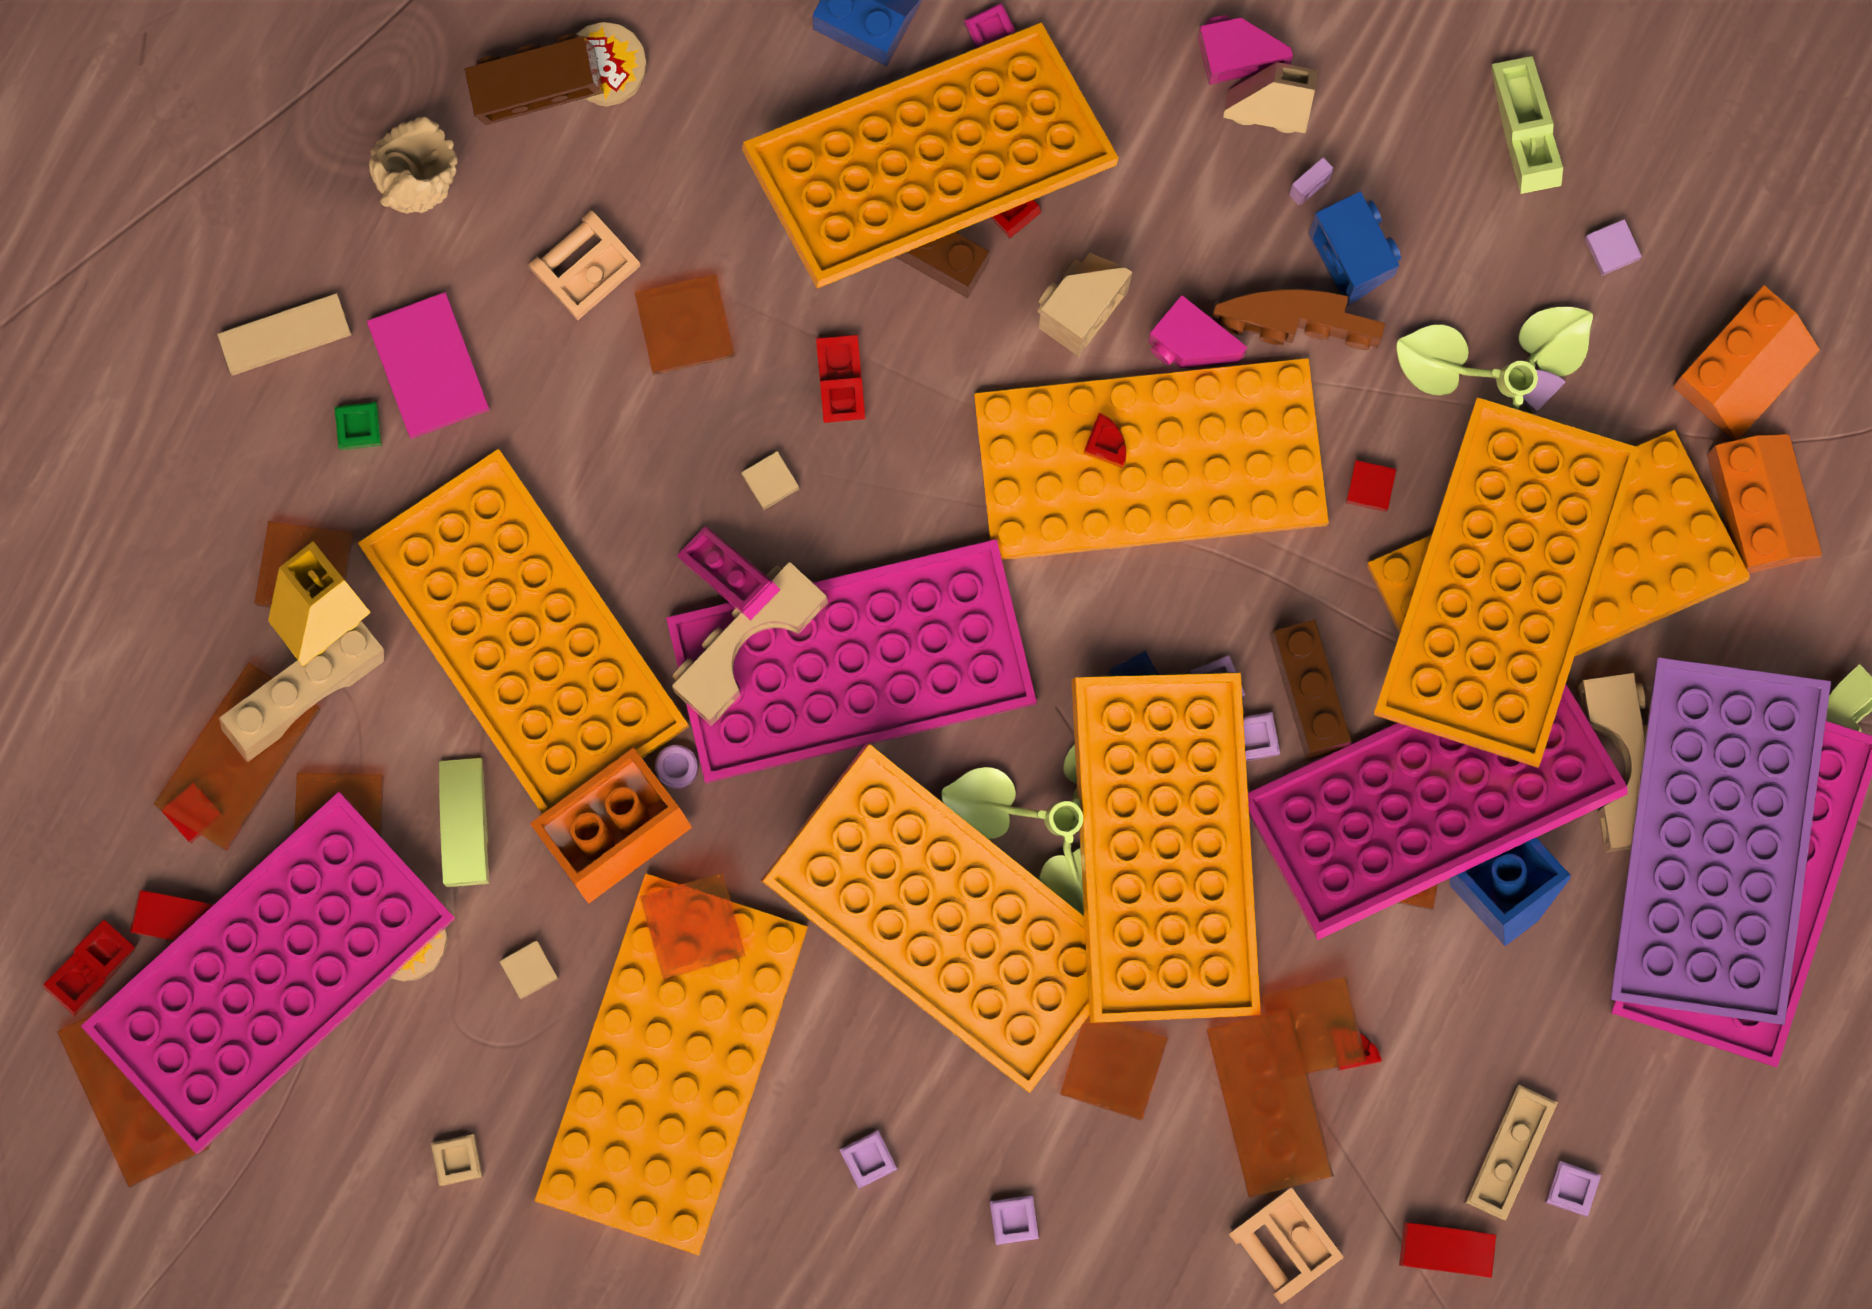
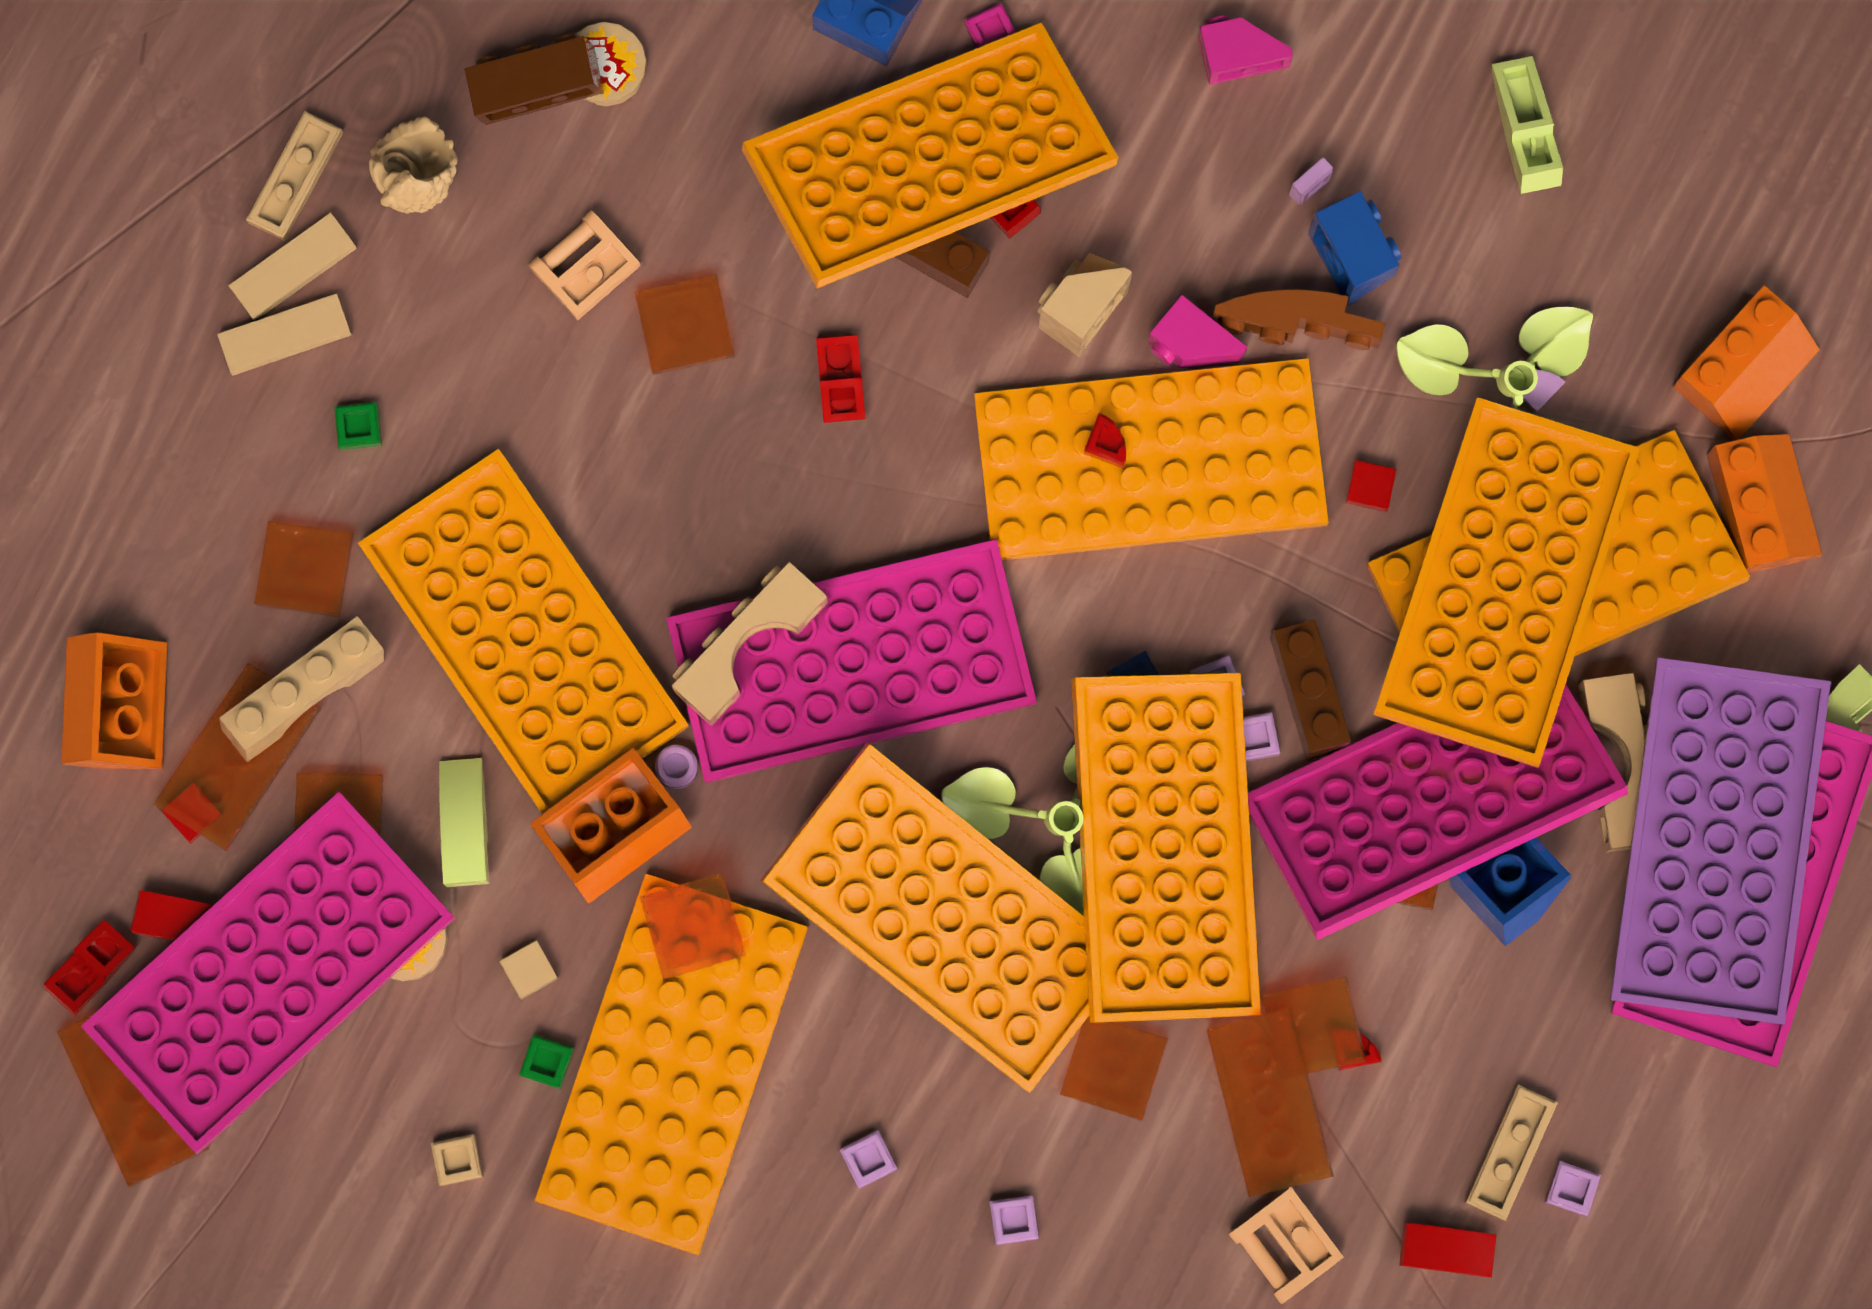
(114, 702): none -> orange slope
(292, 266): none -> tan tile
(294, 176): none -> tan tile
(312, 604): yellow slope -> none
(428, 365): dark pink tile -> none
(546, 1062): none -> green tile
(728, 573): dark pink tile -> none
(770, 480): tan tile -> none
(1274, 98): tan slope -> none
(1613, 247): lavender tile -> none

